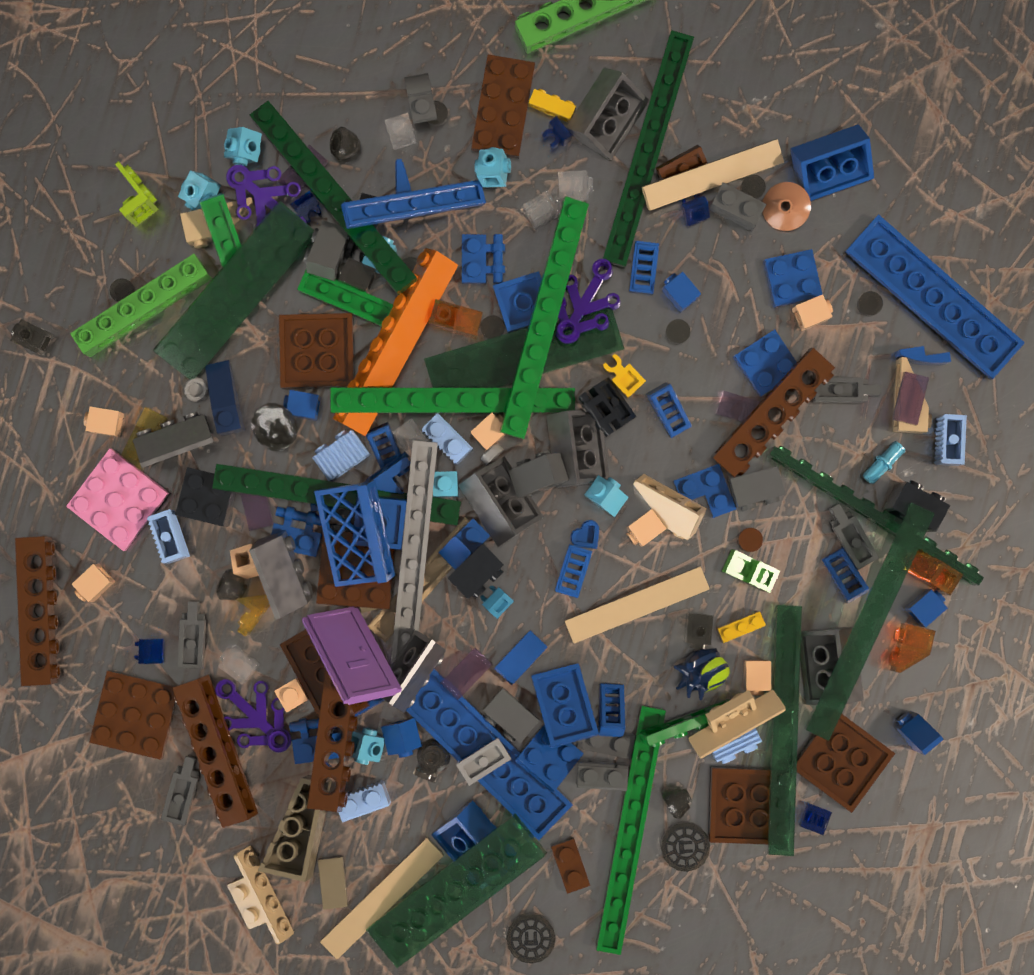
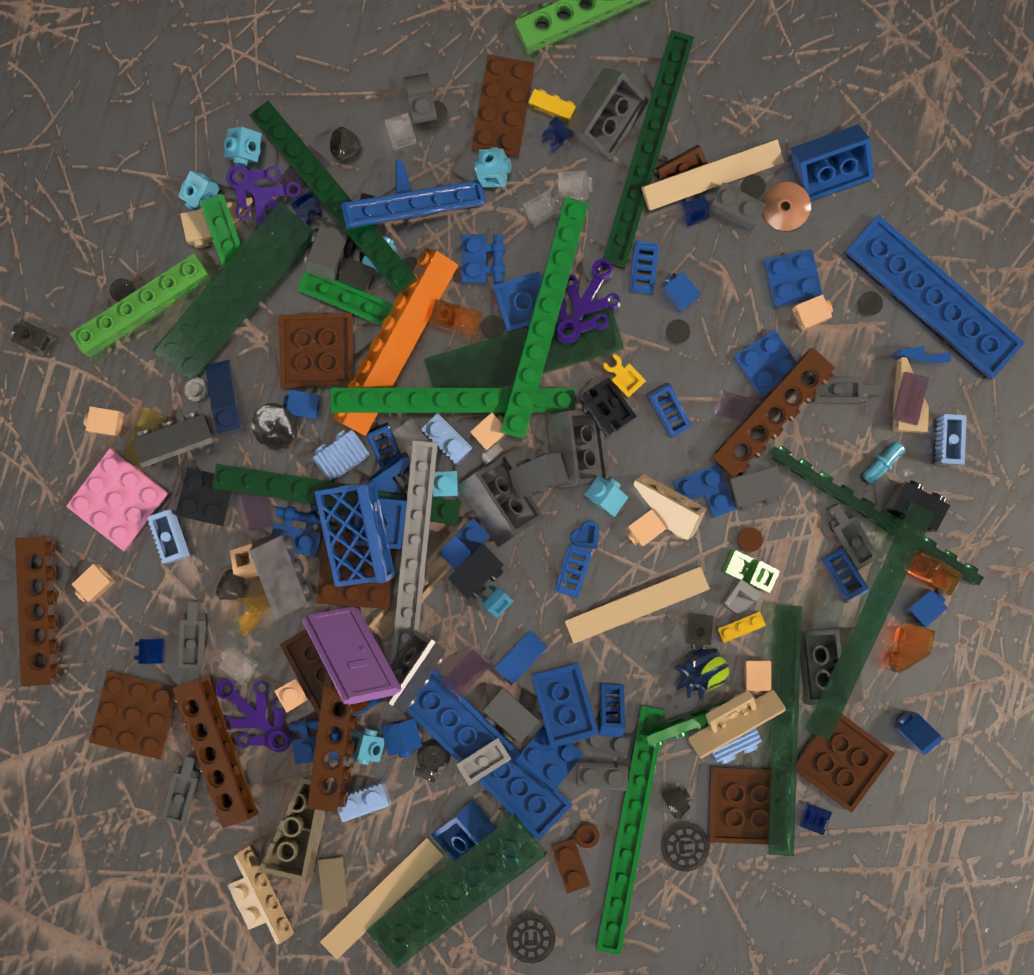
(137, 207): lime bracket -> none
(587, 835): none -> reddish brown tile
(741, 597): none -> light grey panel

